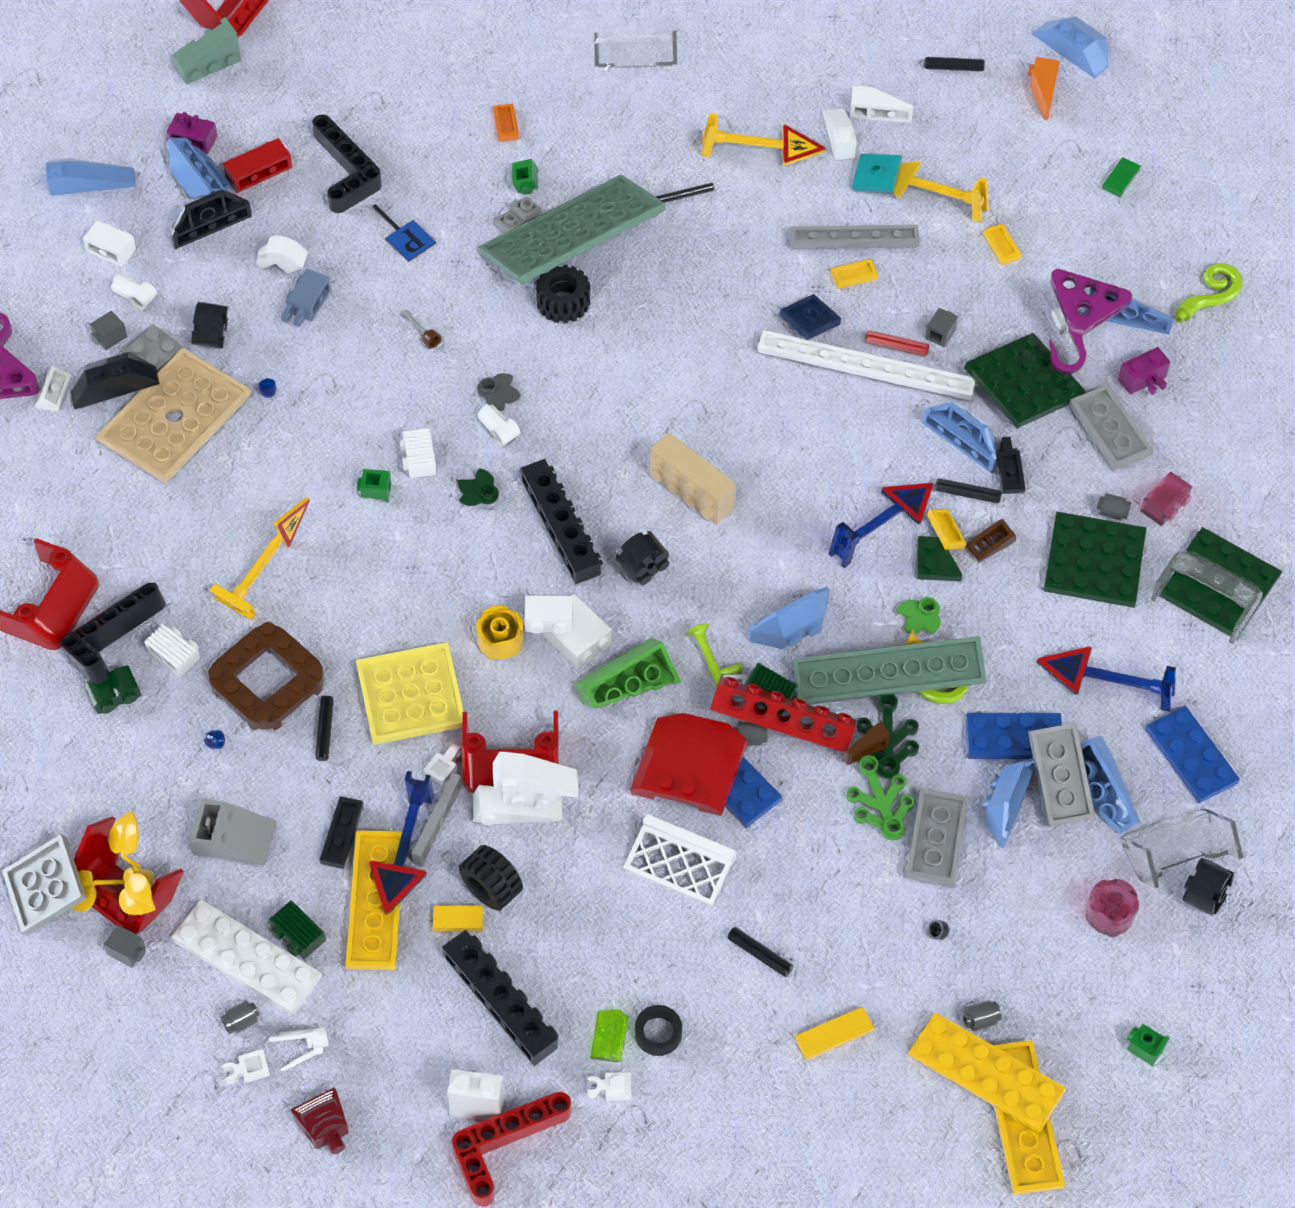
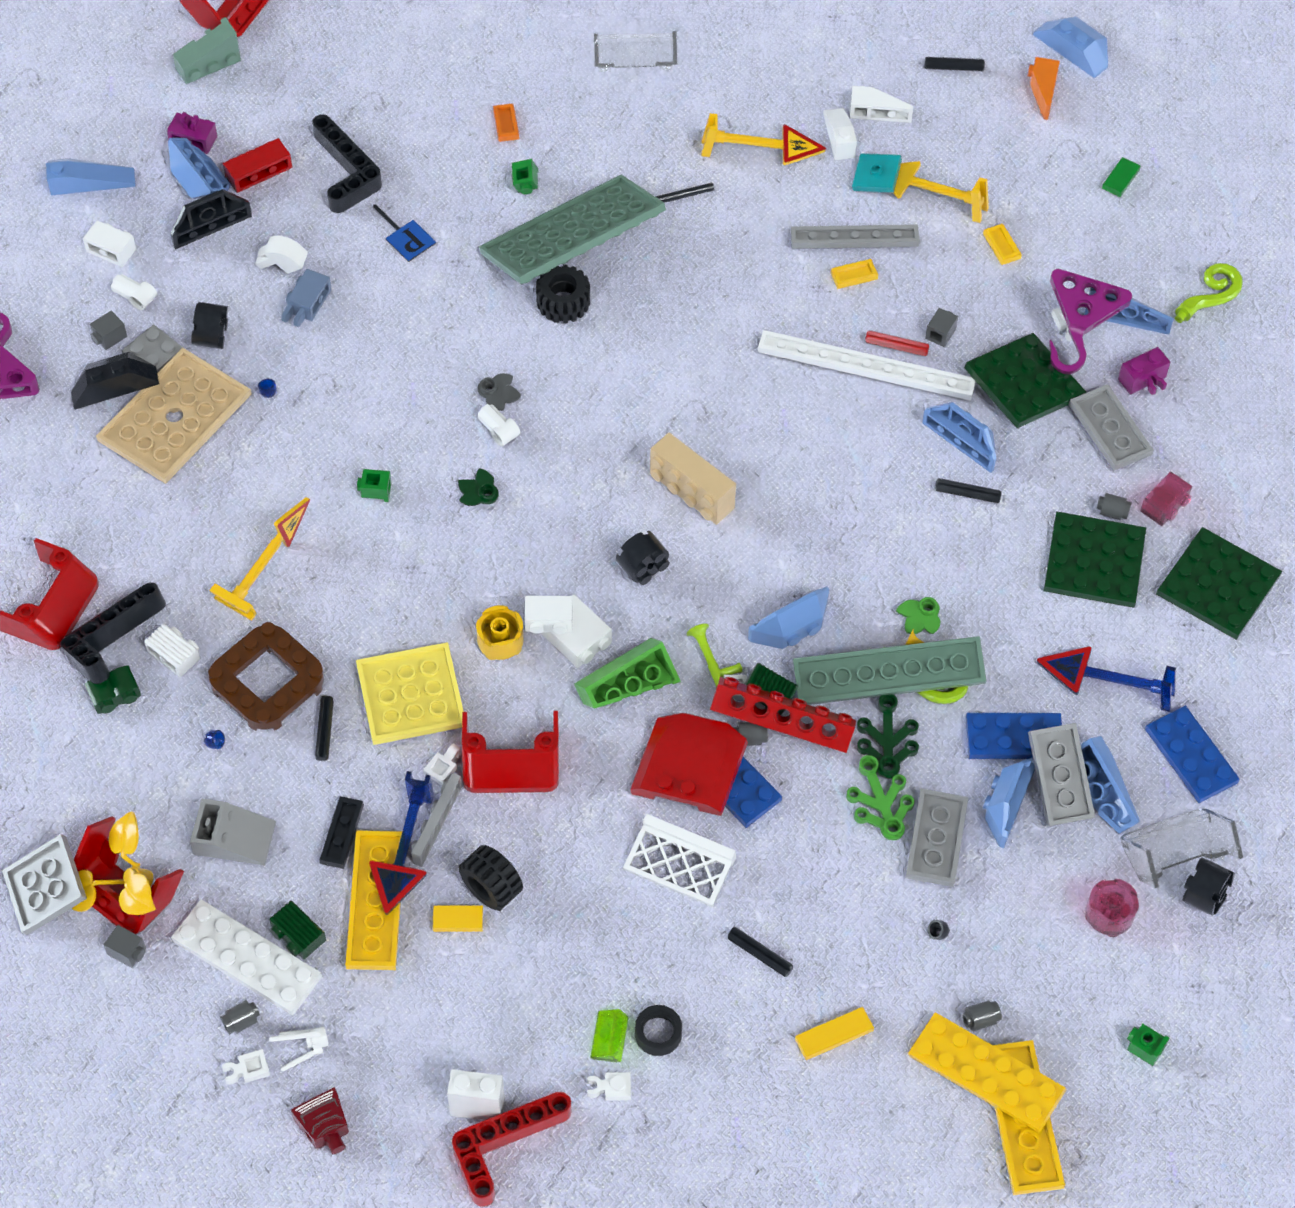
(52, 389): white slope -> none
(419, 453): white brick -> none
(430, 337): reddish brown hinge -> none
(520, 213): light grey slope -> none
(524, 791): white wedge -> none
(533, 1047): black brick -> none
(580, 567): black brick -> none
(810, 317): dark blue plate -> none
(870, 743): reddish brown slope -> none
(906, 498): clear blue piece -> none
(935, 561): dark green wing -> none
(946, 529): yellow tile -> none
(993, 530): reddish brown slope -> none
(1010, 468): black hinge -> none
(1216, 577): clear windscreen -> none

